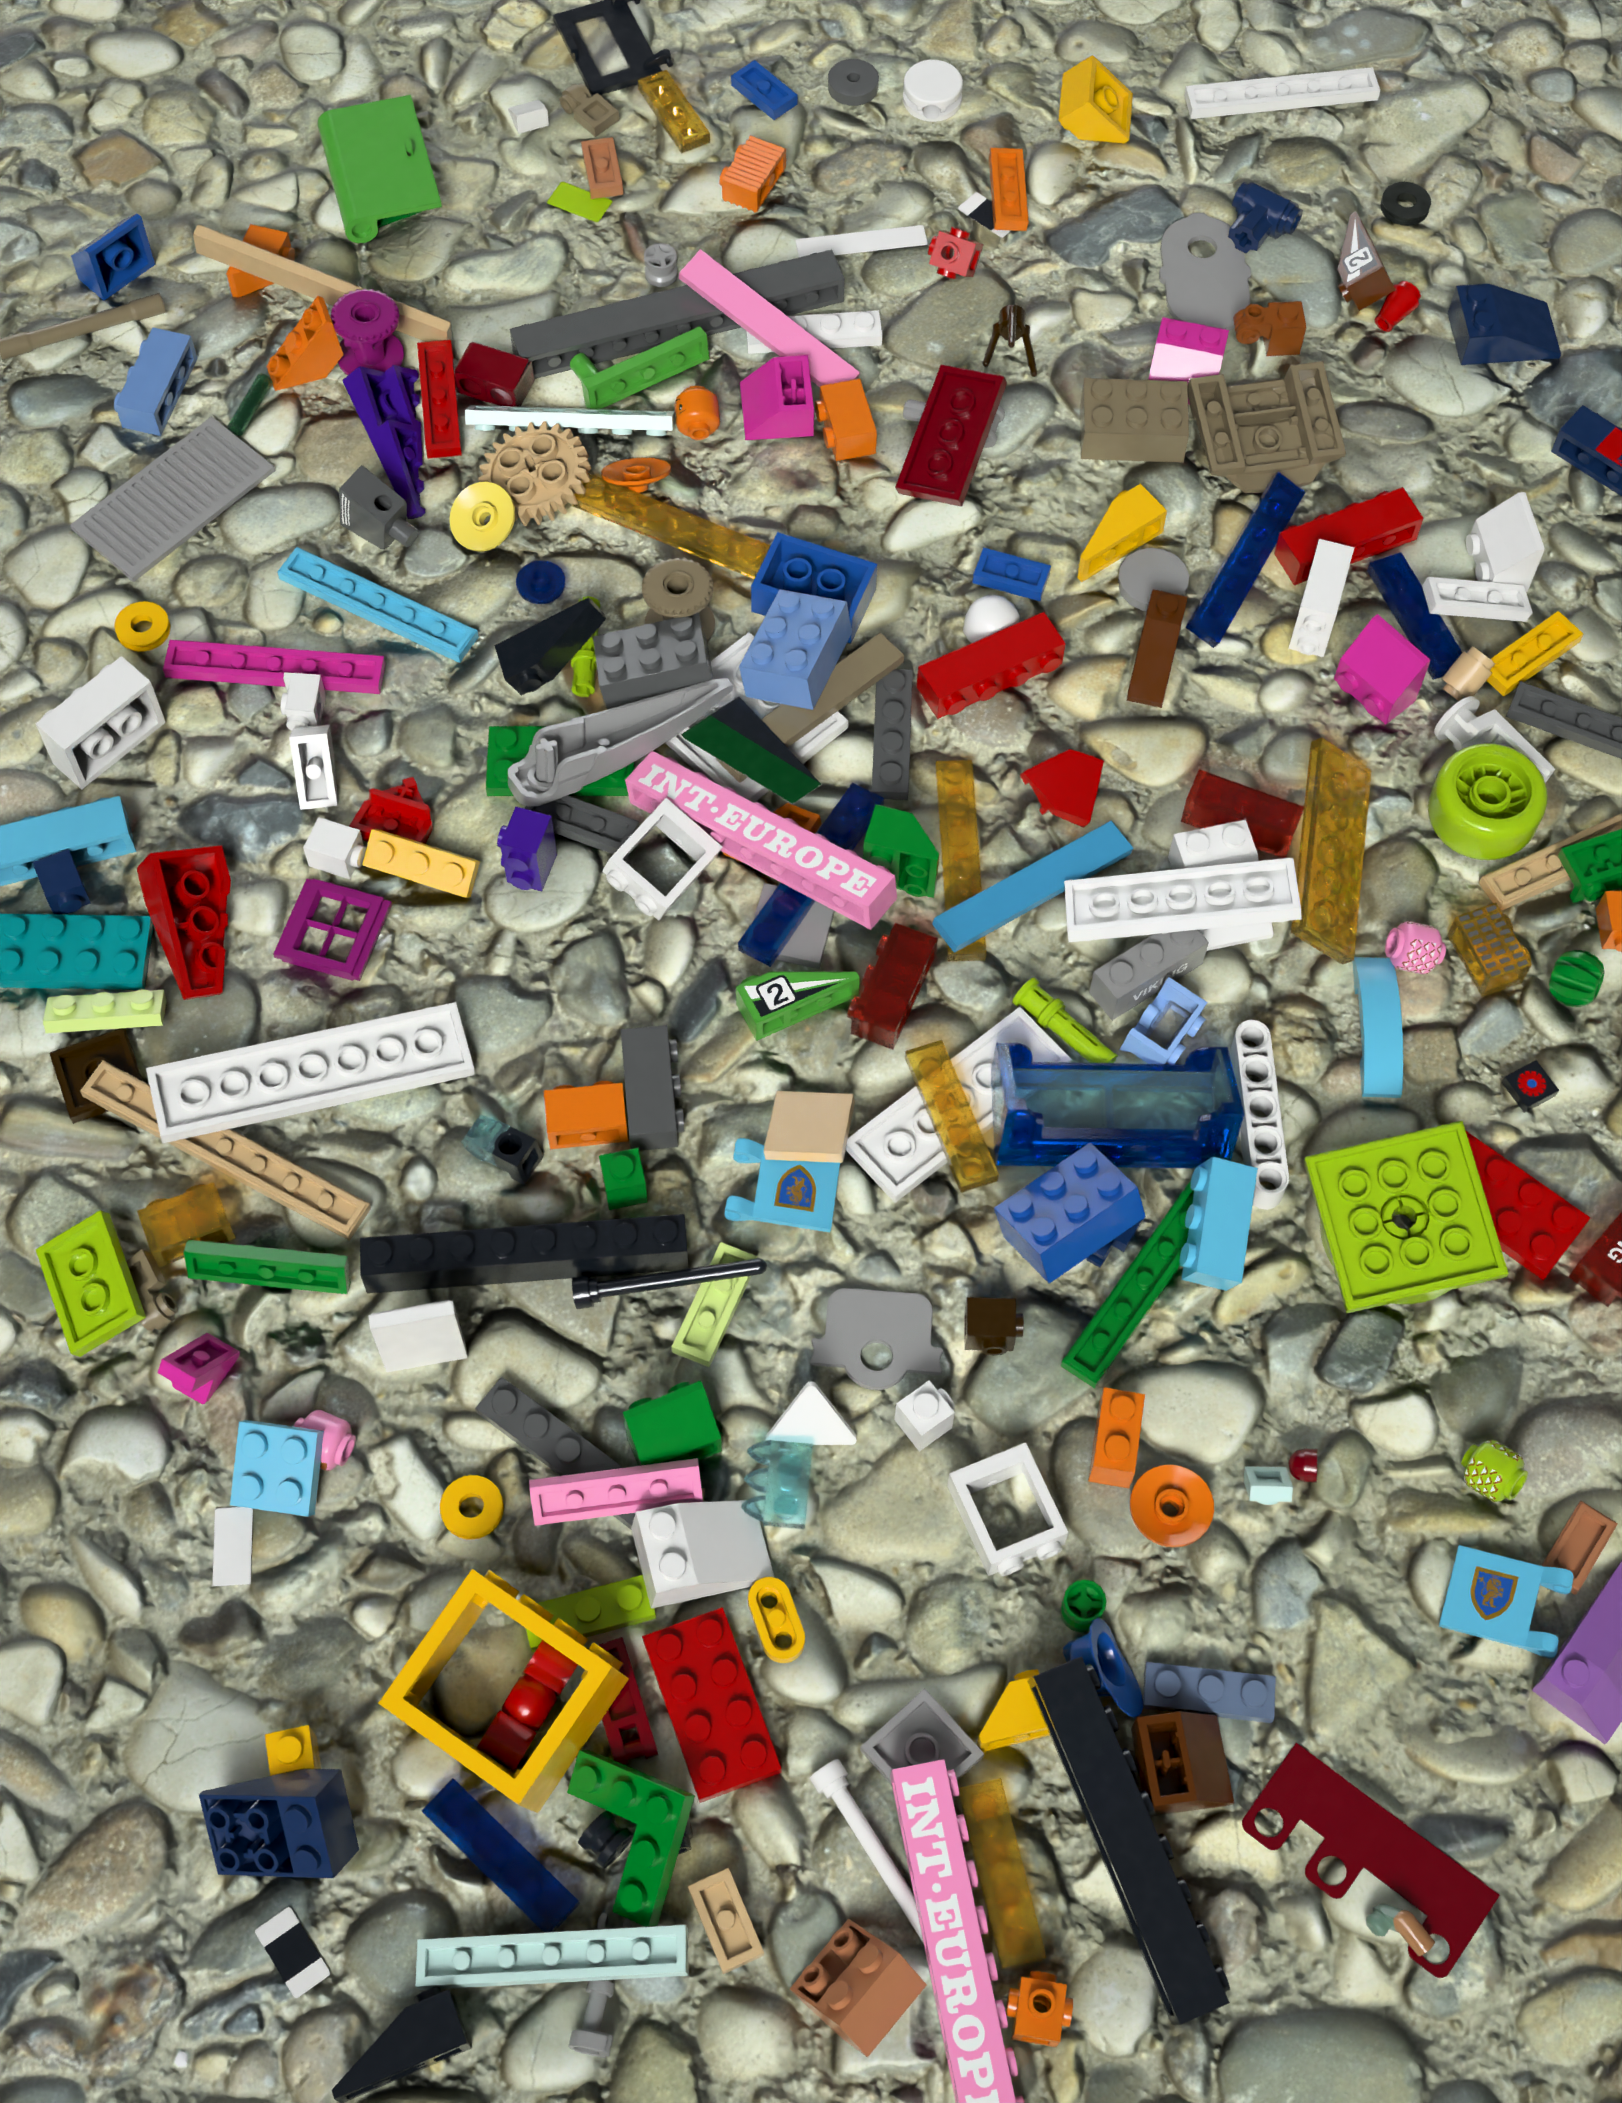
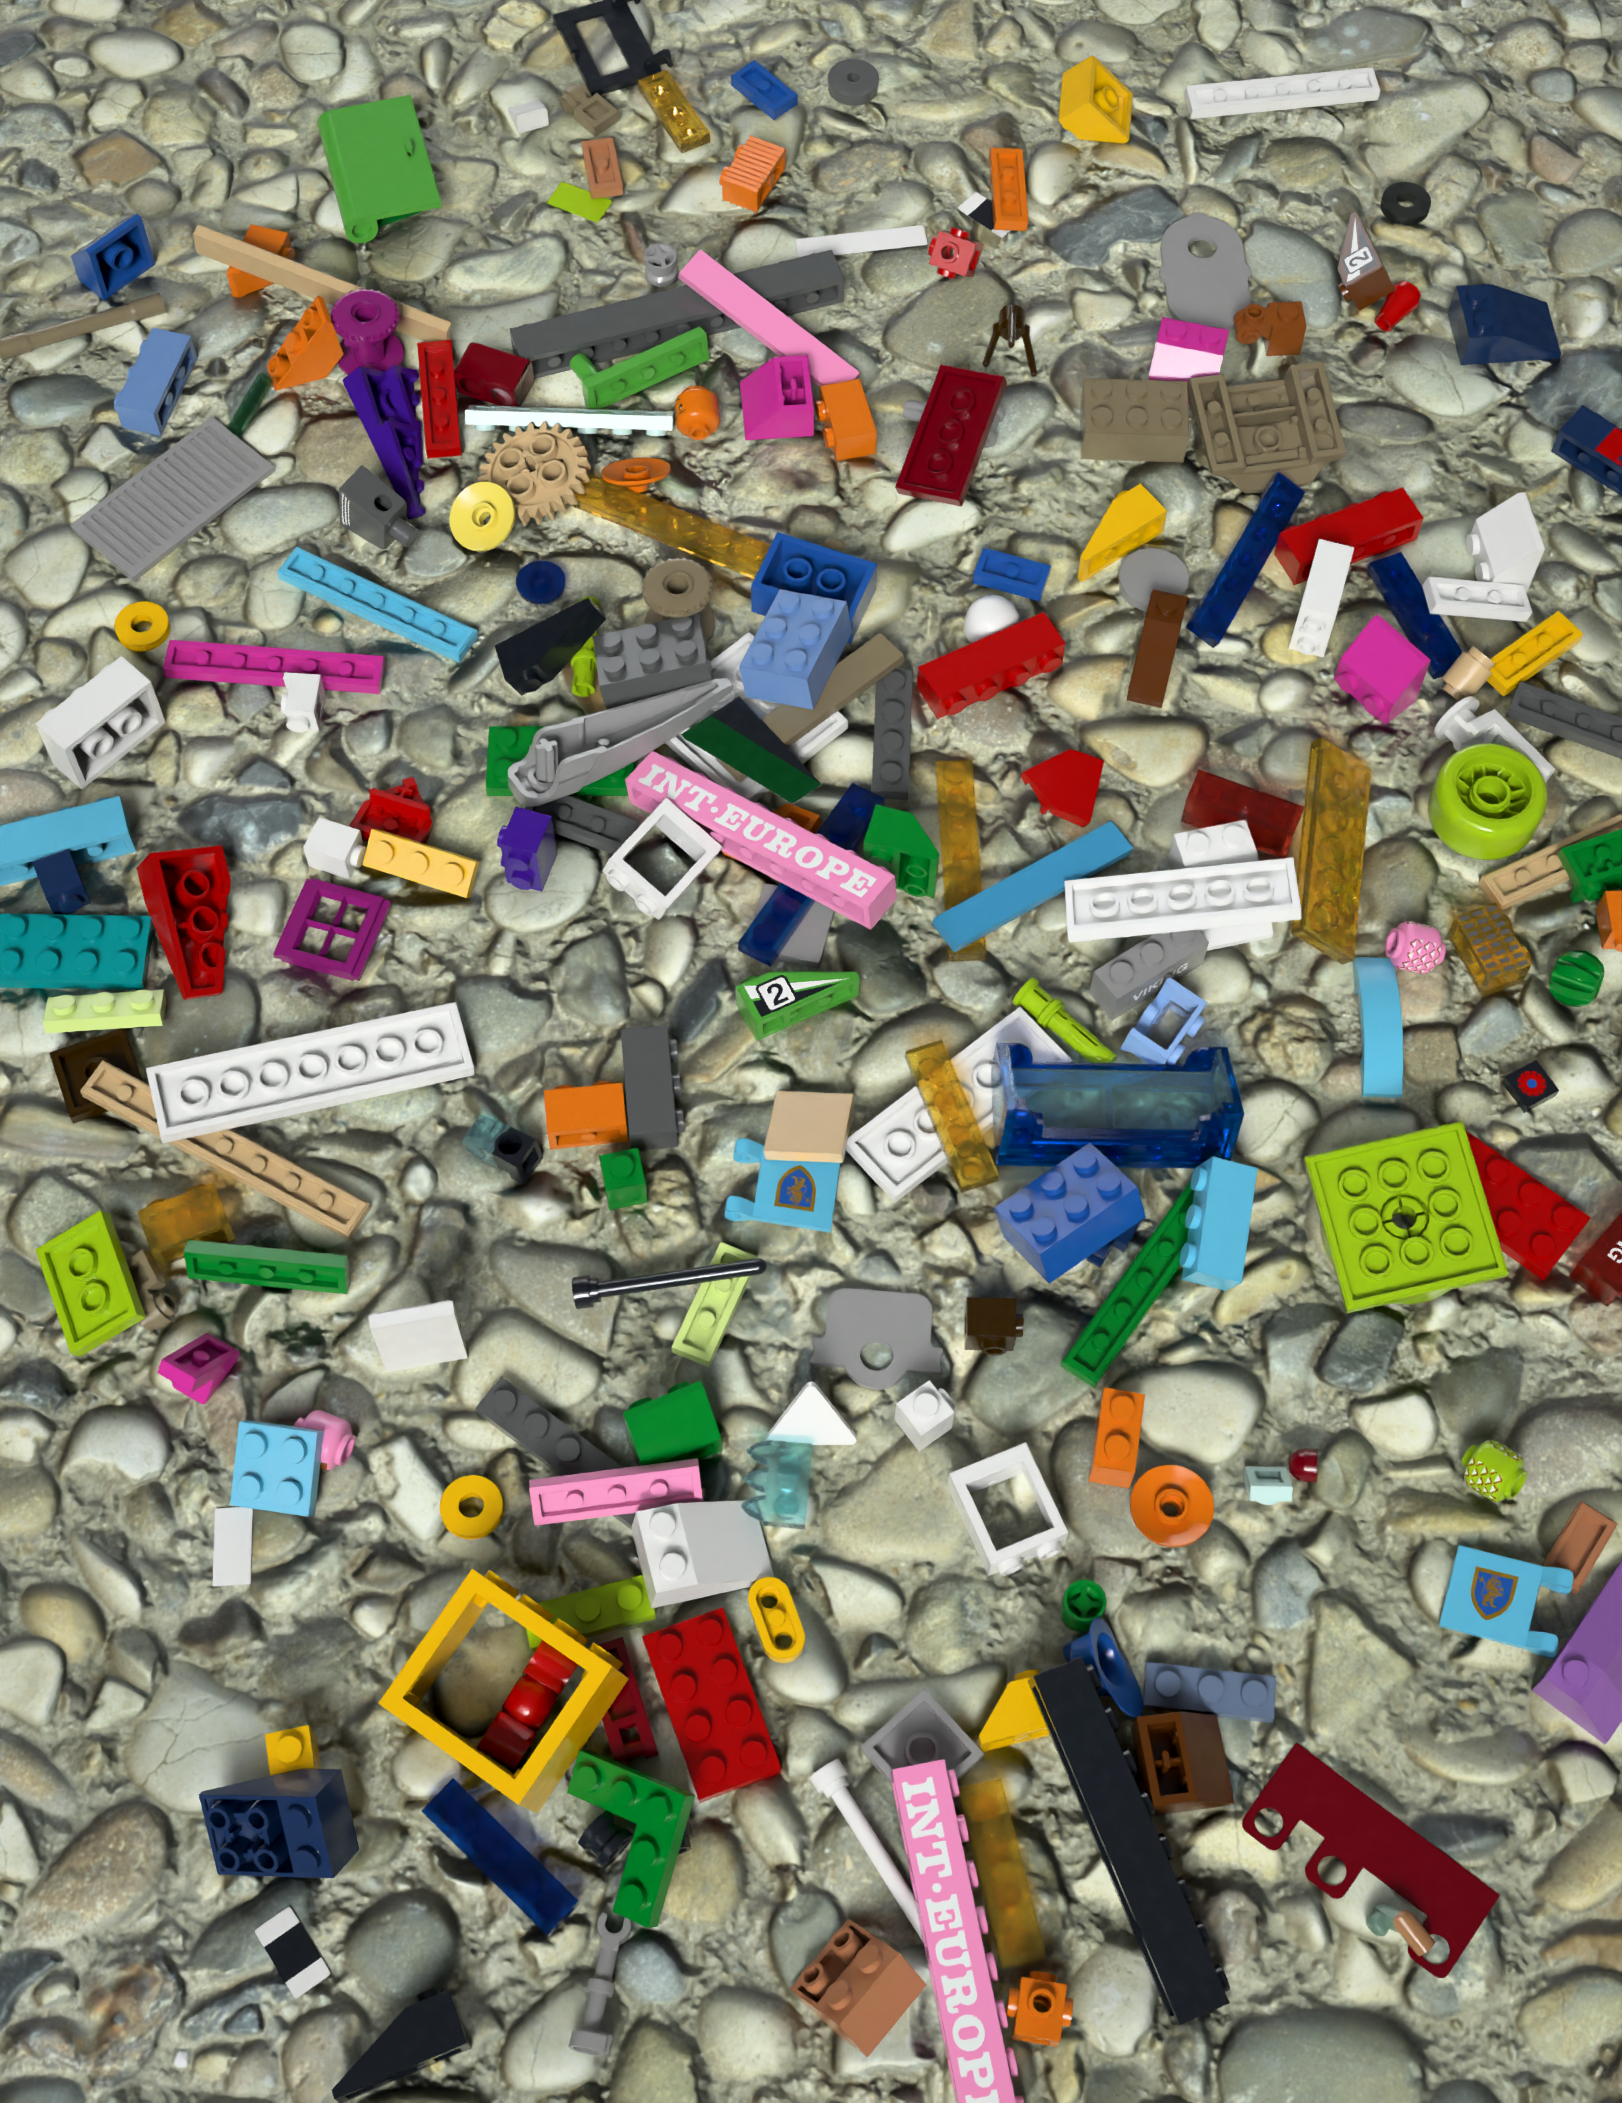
(314, 766): white slope -> none
(523, 1253): black brick -> none
(552, 1957): light aqua plate -> none
(725, 1921): tan plate -> none
(834, 330): white plate -> none
(892, 985): clear red brick -> none
(932, 90): white head -> none
(1261, 215): dark blue piece -> none
(1262, 1097): white beam -> none

